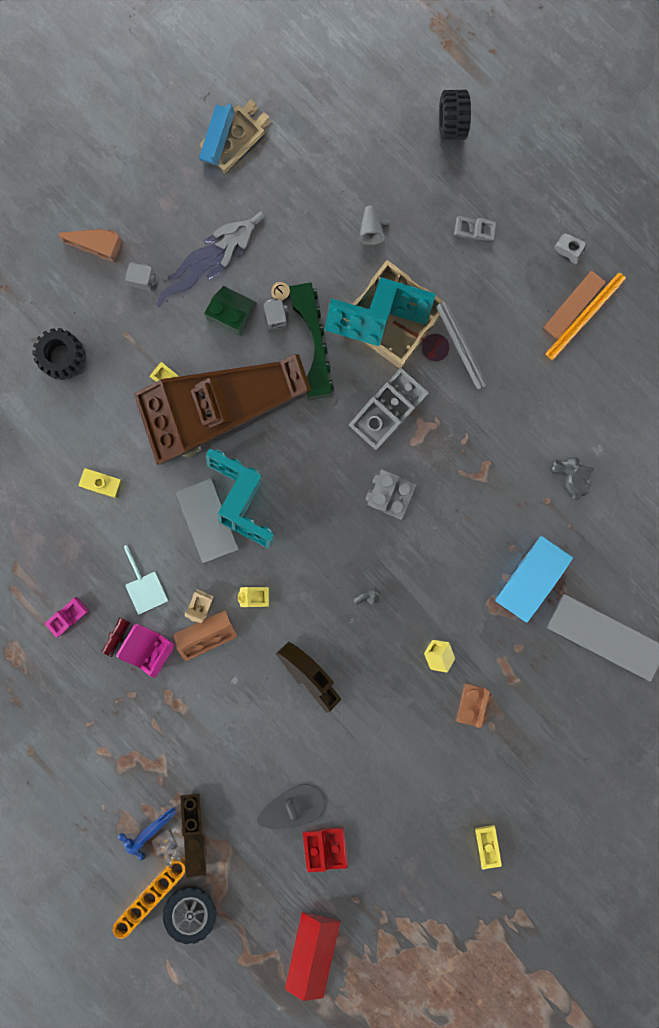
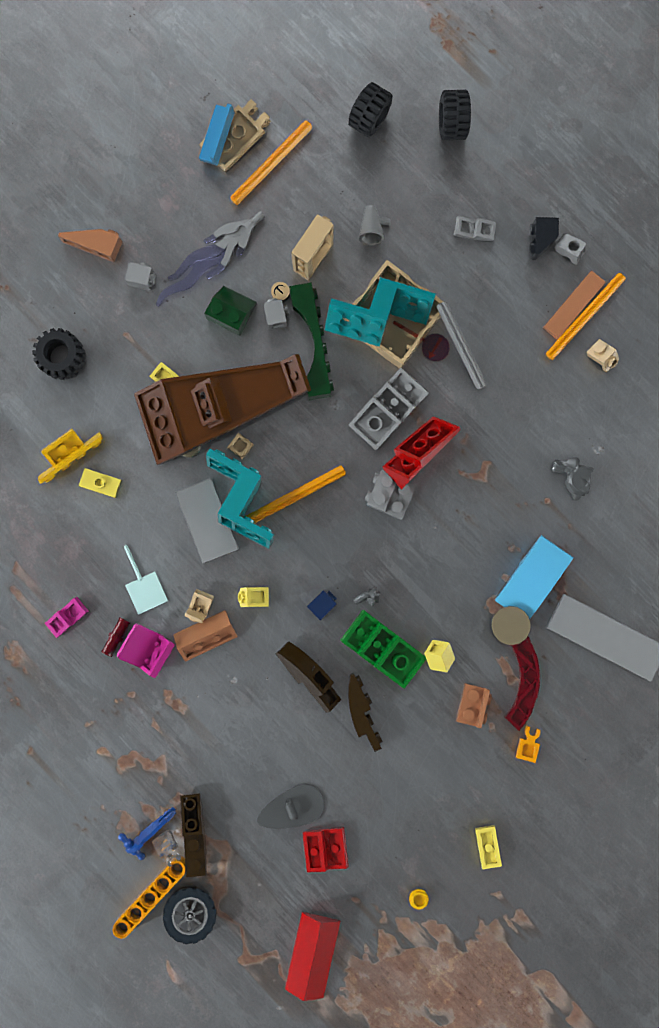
(64, 451): none -> yellow bracket
(240, 446): none -> tan tile
(274, 159): none -> light orange axle
(297, 494): none -> light orange axle
(313, 247): none -> tan window
(322, 604): none -> dark blue brick
(359, 704): none -> dark brown slope
(370, 109): none -> black tyre
(383, 649): none -> green slope
(418, 899): none -> yellow plate
(419, 450): none -> red slope
(510, 625): none -> dark tan tile
(527, 747): none -> light orange plate
(528, 684): none -> dark red tile
(544, 234): none -> black slope
(604, 355): none -> tan bracket

